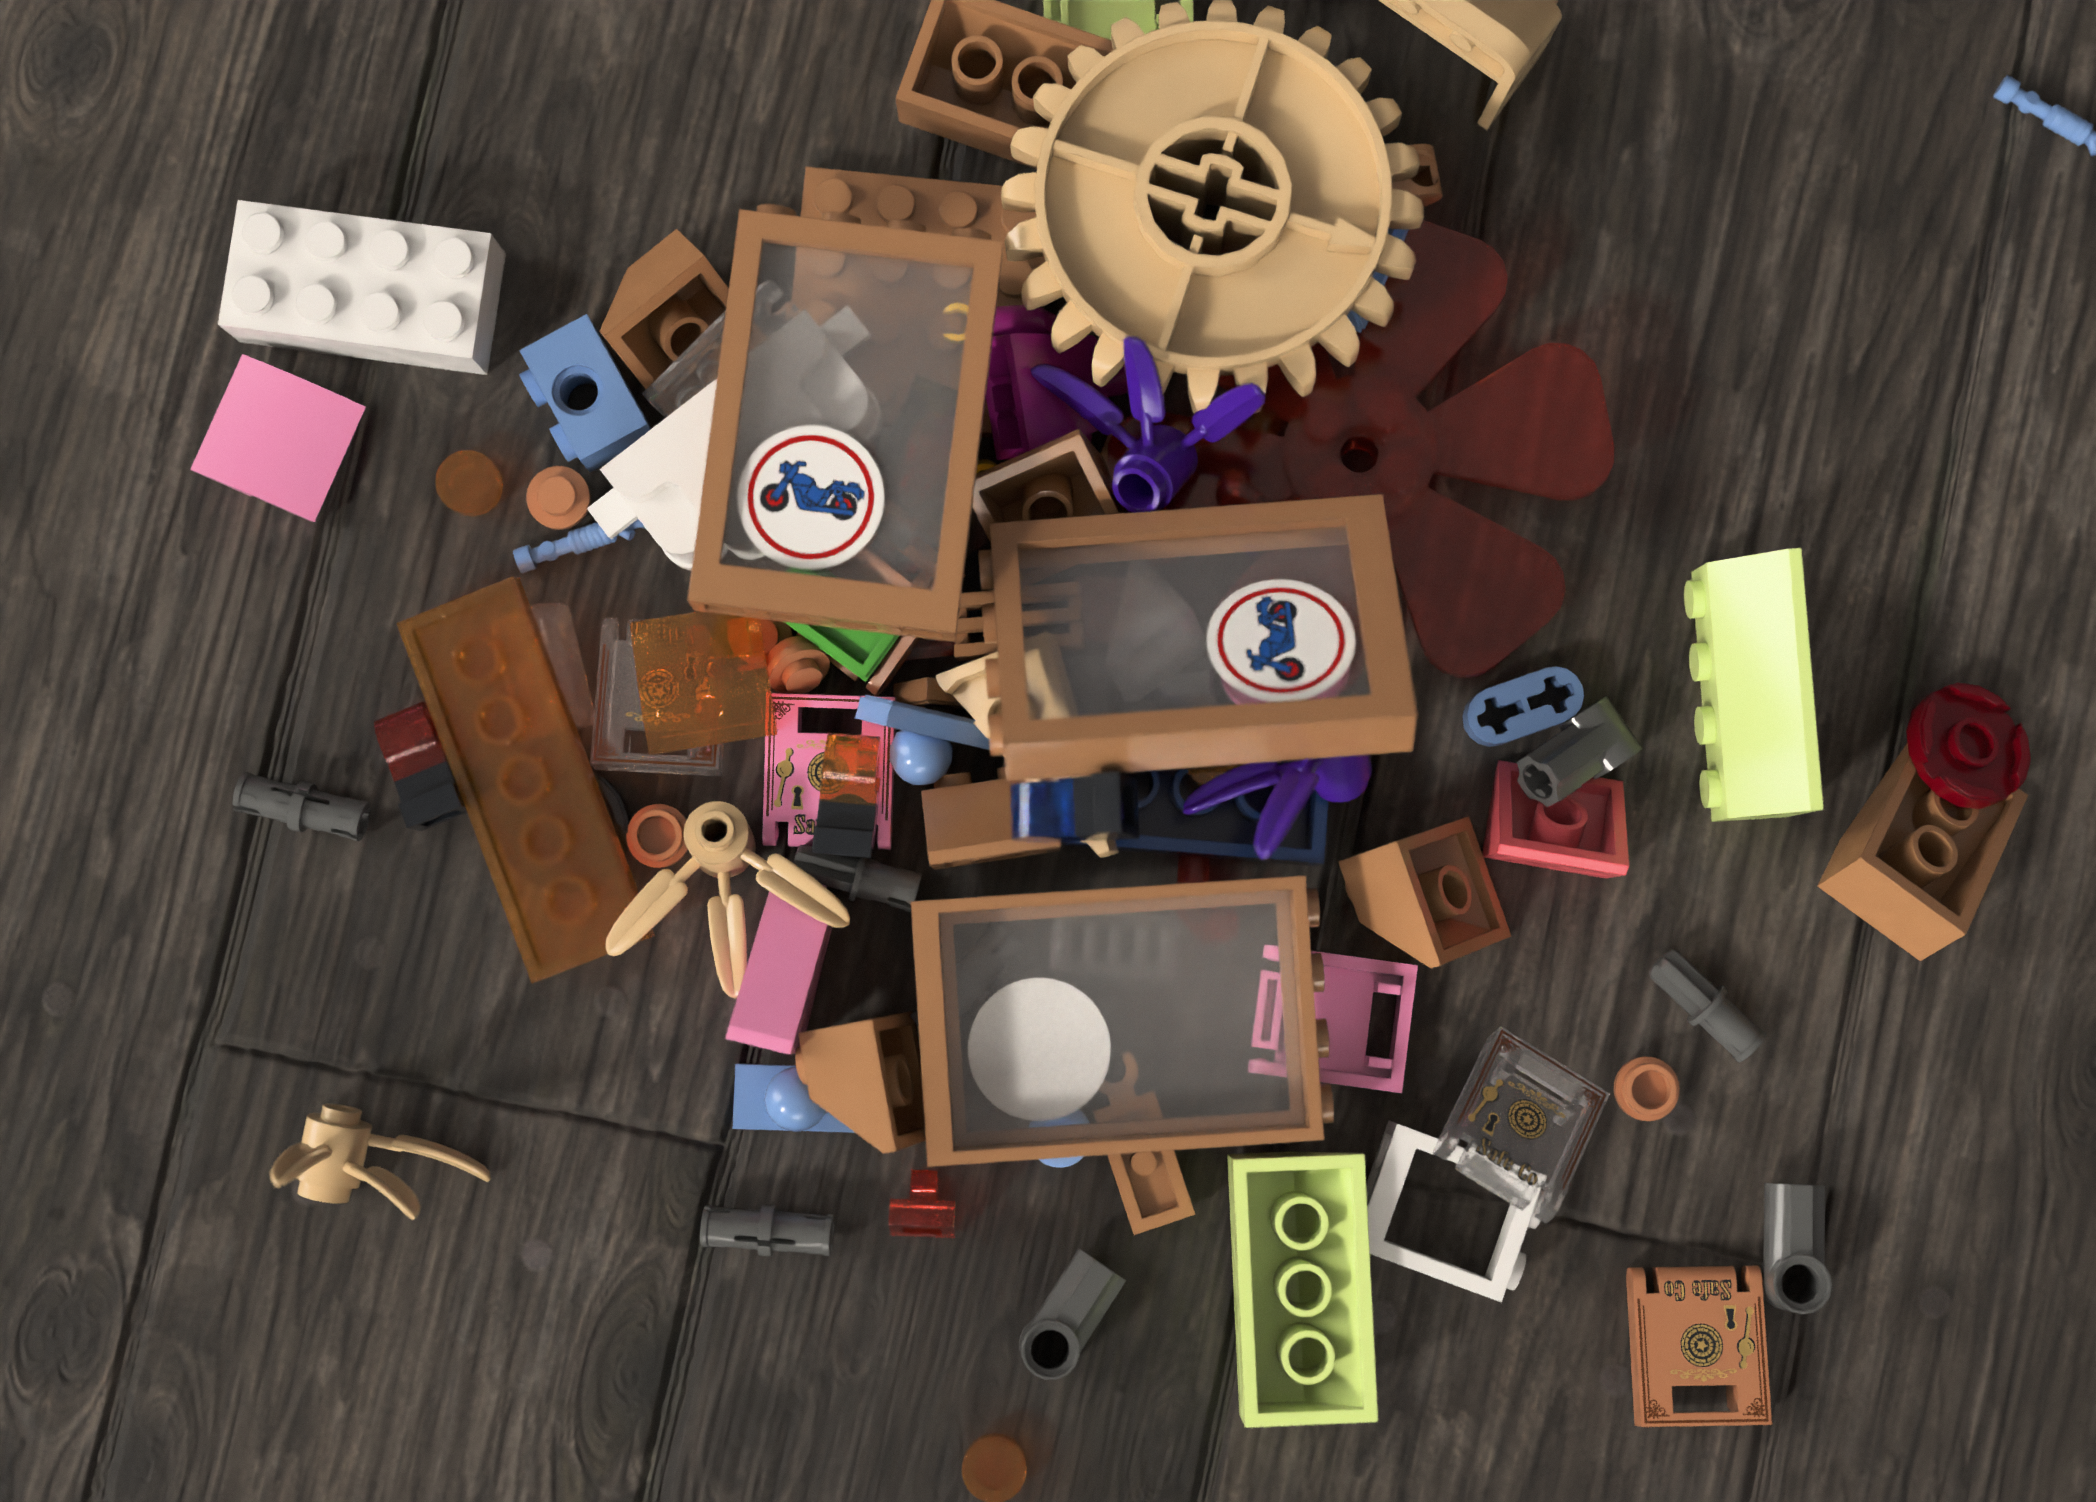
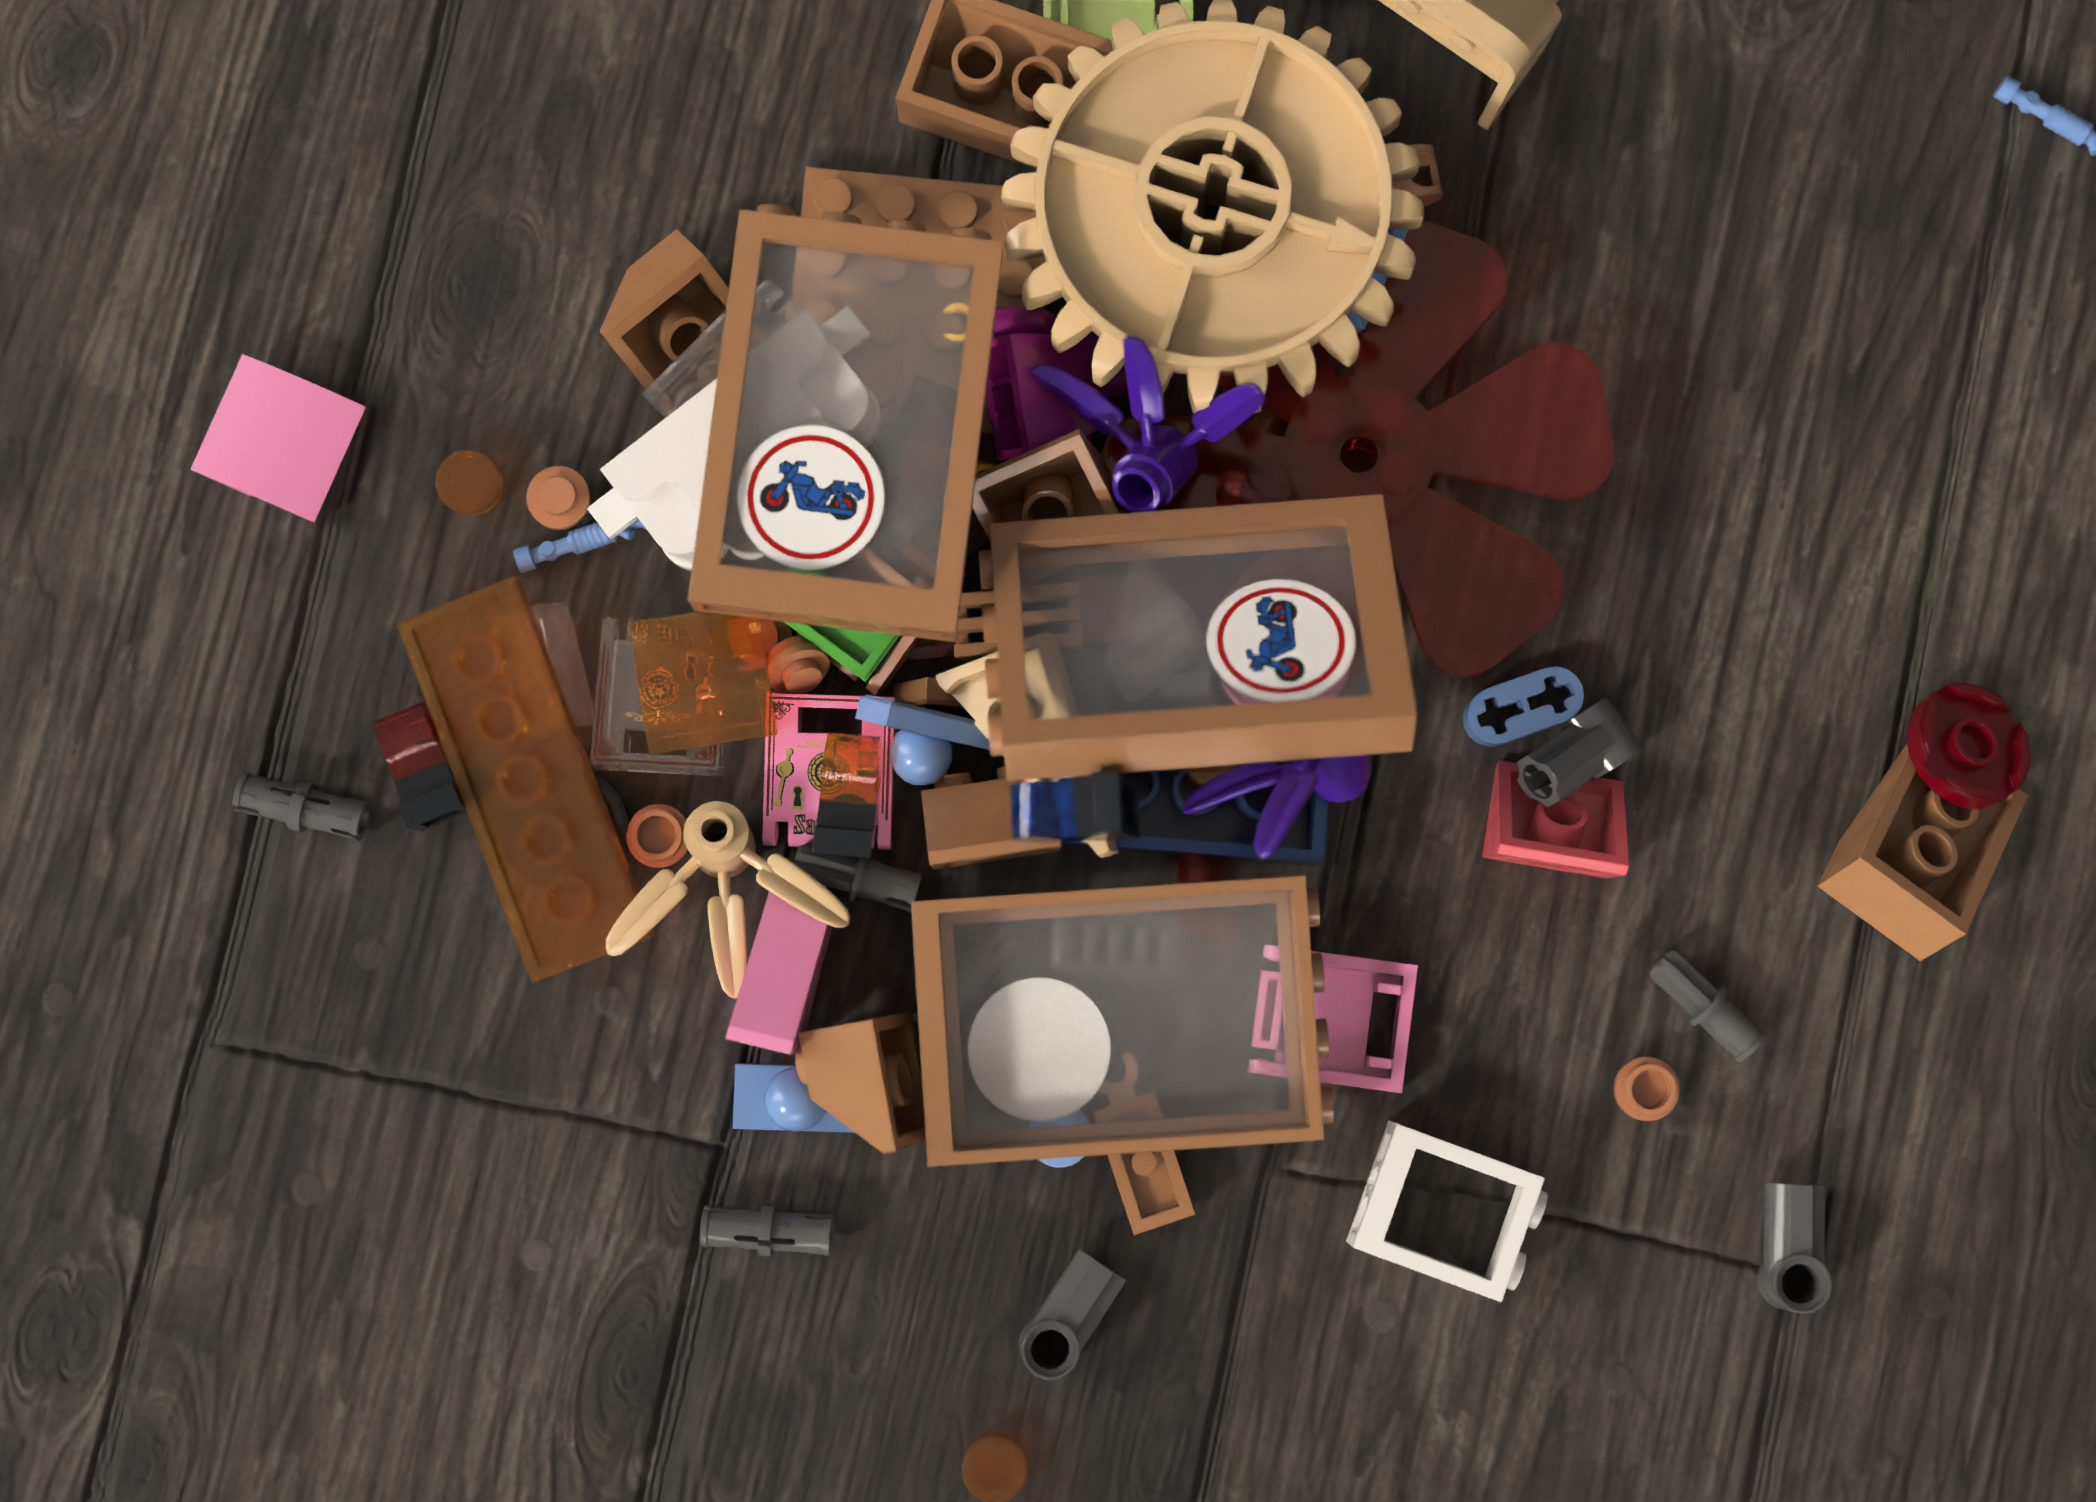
(334, 1156): tan plant -> none
(362, 287): white brick -> none
(574, 358): medium blue brick -> none
(922, 1213): clear red tile -> none
(1302, 1288): yellowish green slope -> none
(1428, 894): medium nougat slope -> none
(1517, 1130): clear container -> none
(1698, 1335): nougat container -> none
(1754, 687): yellowish green slope -> none

